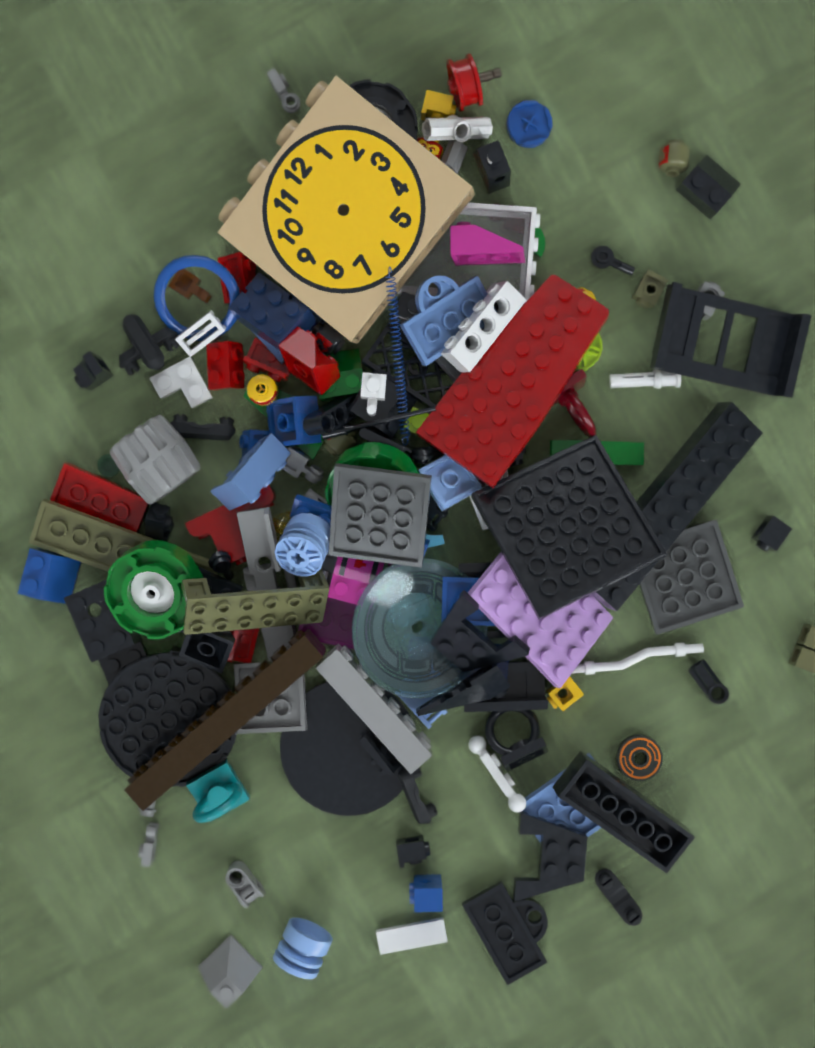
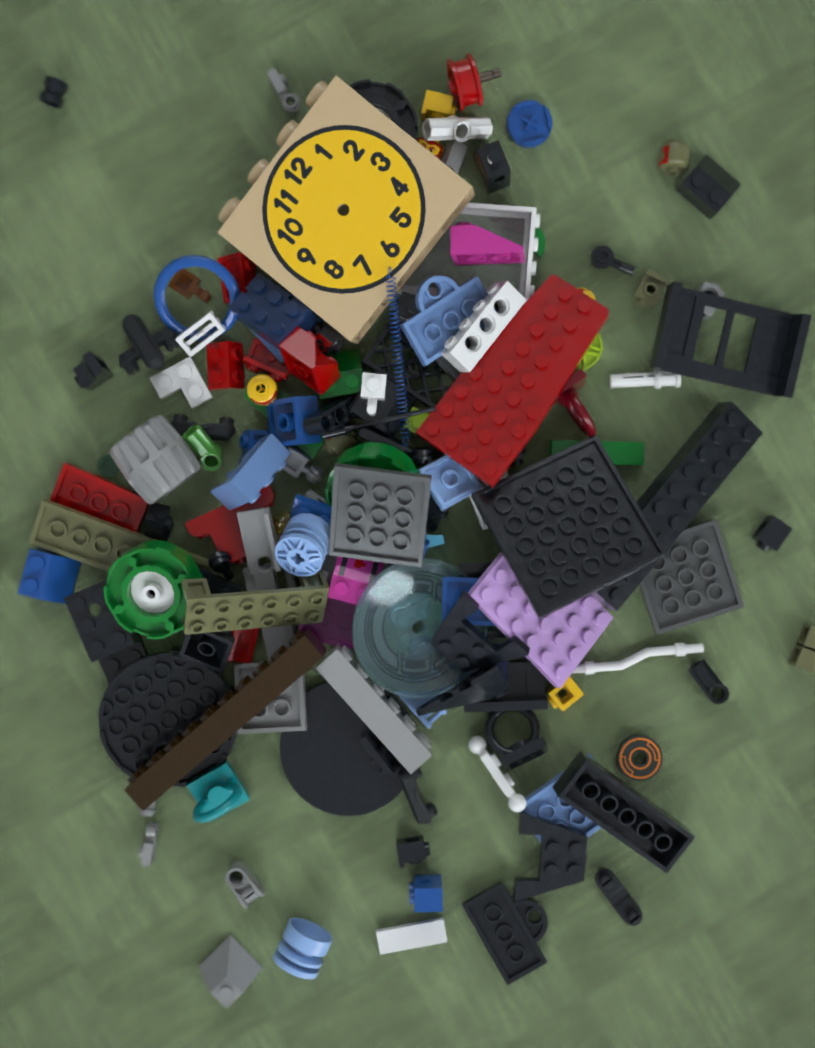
(53, 92): none -> black wheel
(204, 447): none -> bright green piece

